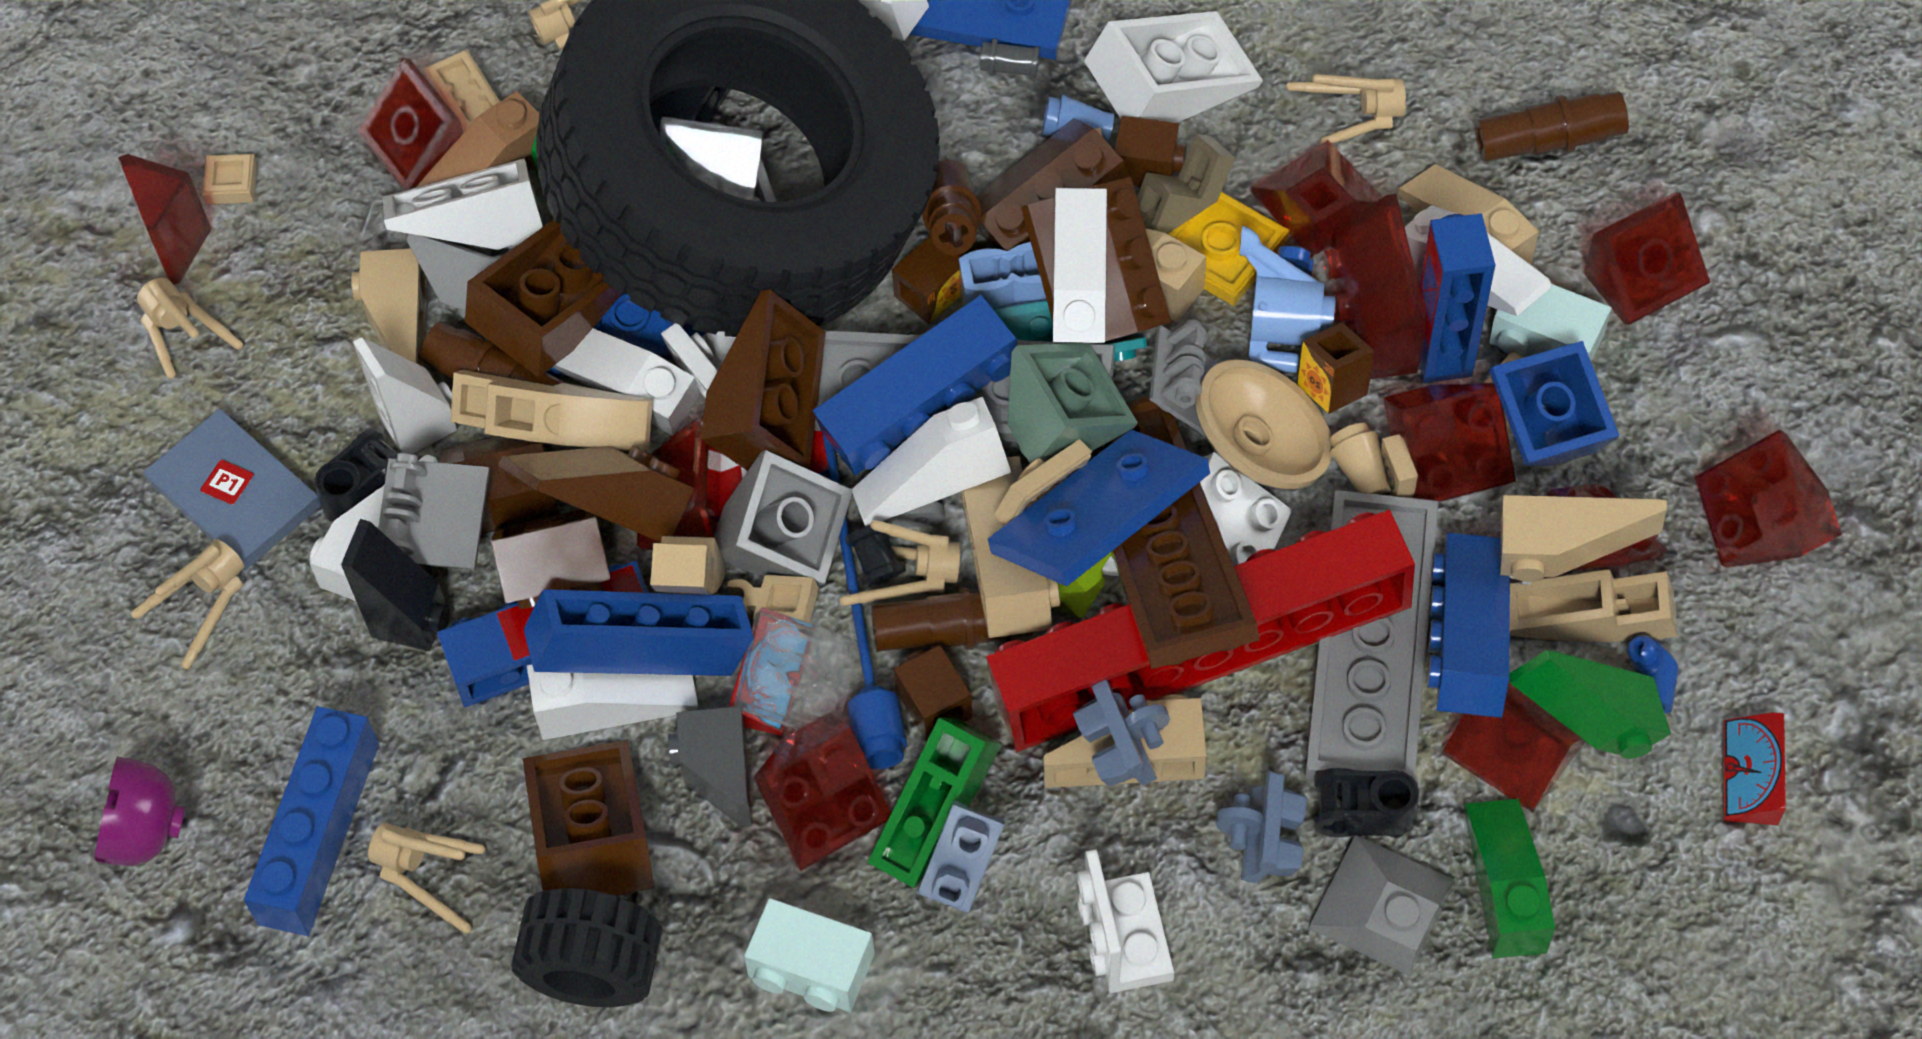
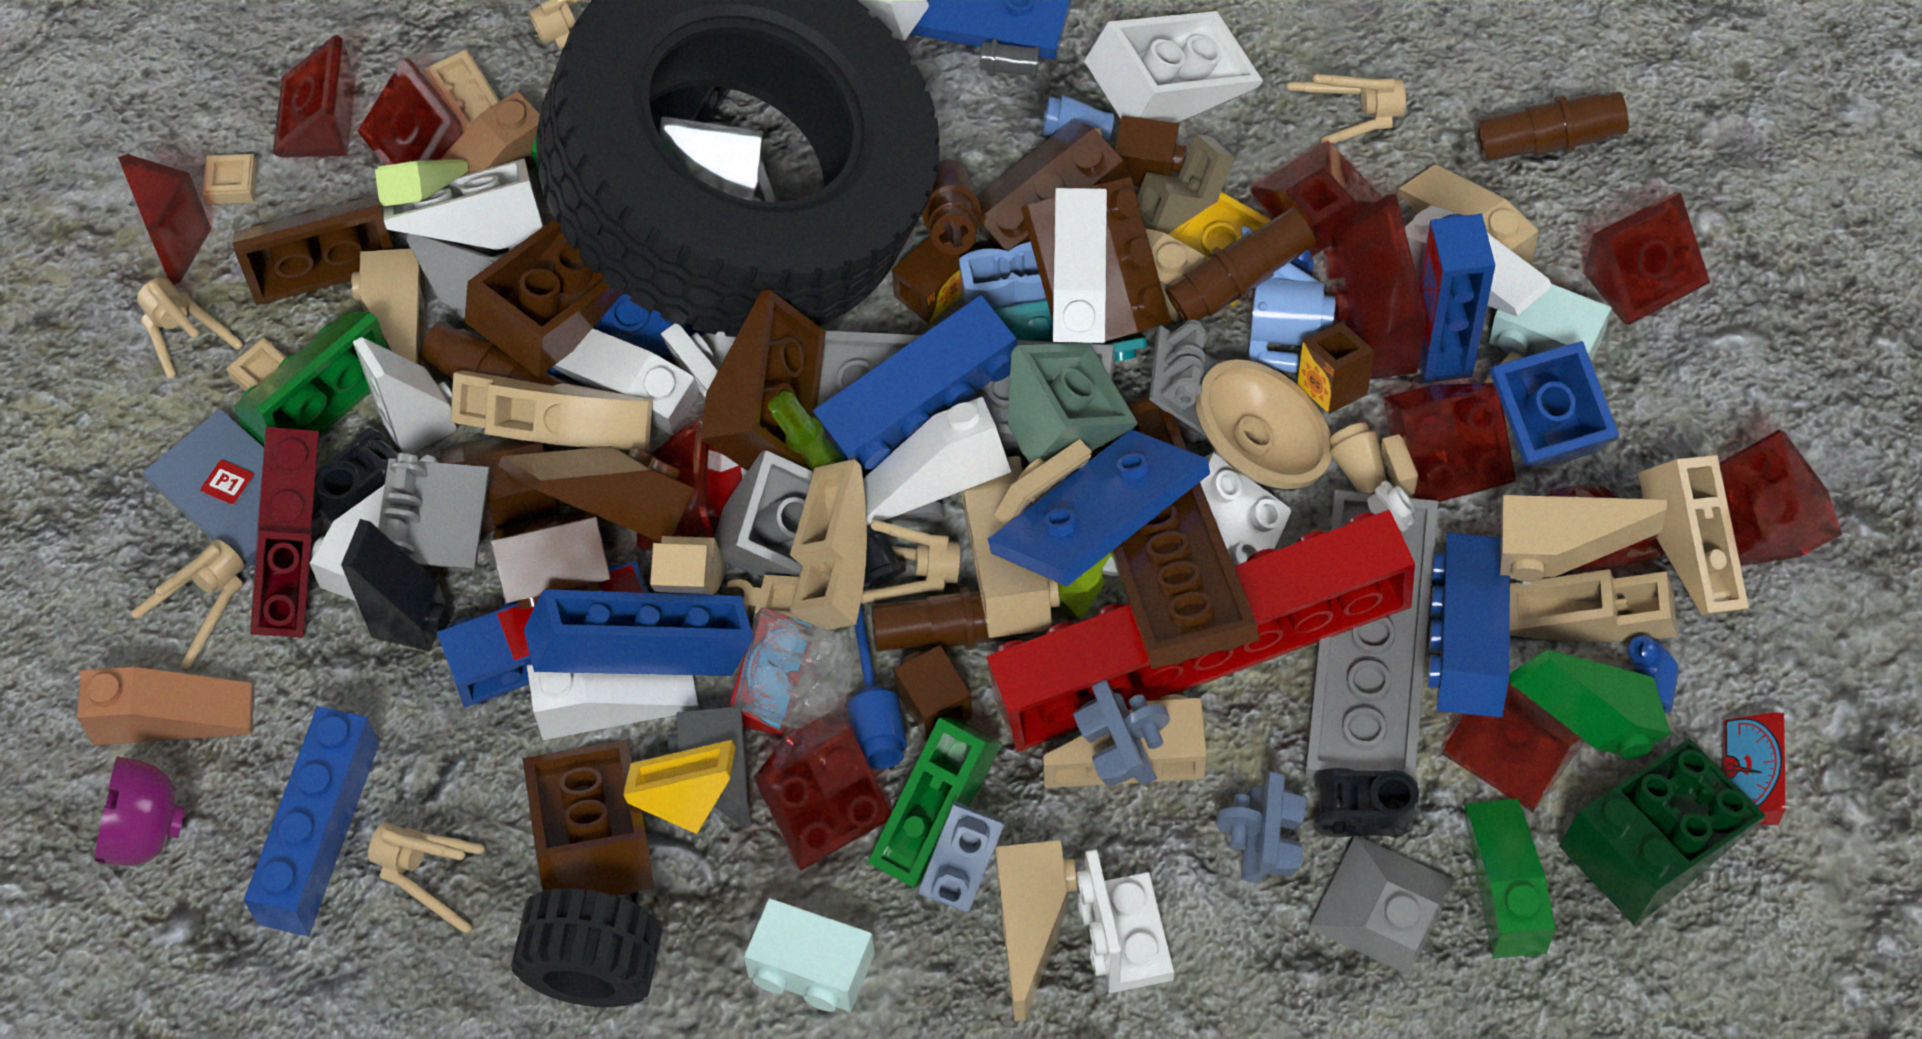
(160, 706): none -> nougat slope
(255, 364): none -> tan tile
(284, 532): none -> dark red slope
(310, 248): none -> reddish brown slope
(314, 384): none -> green slope
(316, 104): none -> clear red slope
(416, 180): none -> yellowish green slope
(681, 784): none -> yellow slope
(803, 432): none -> clear neon green axle
(831, 547): none -> tan slope
(1033, 908): none -> tan slope
(1240, 266): none -> reddish brown piece
(1395, 500): none -> white plate
(1659, 830): none -> dark green slope
(1698, 531): none -> tan slope

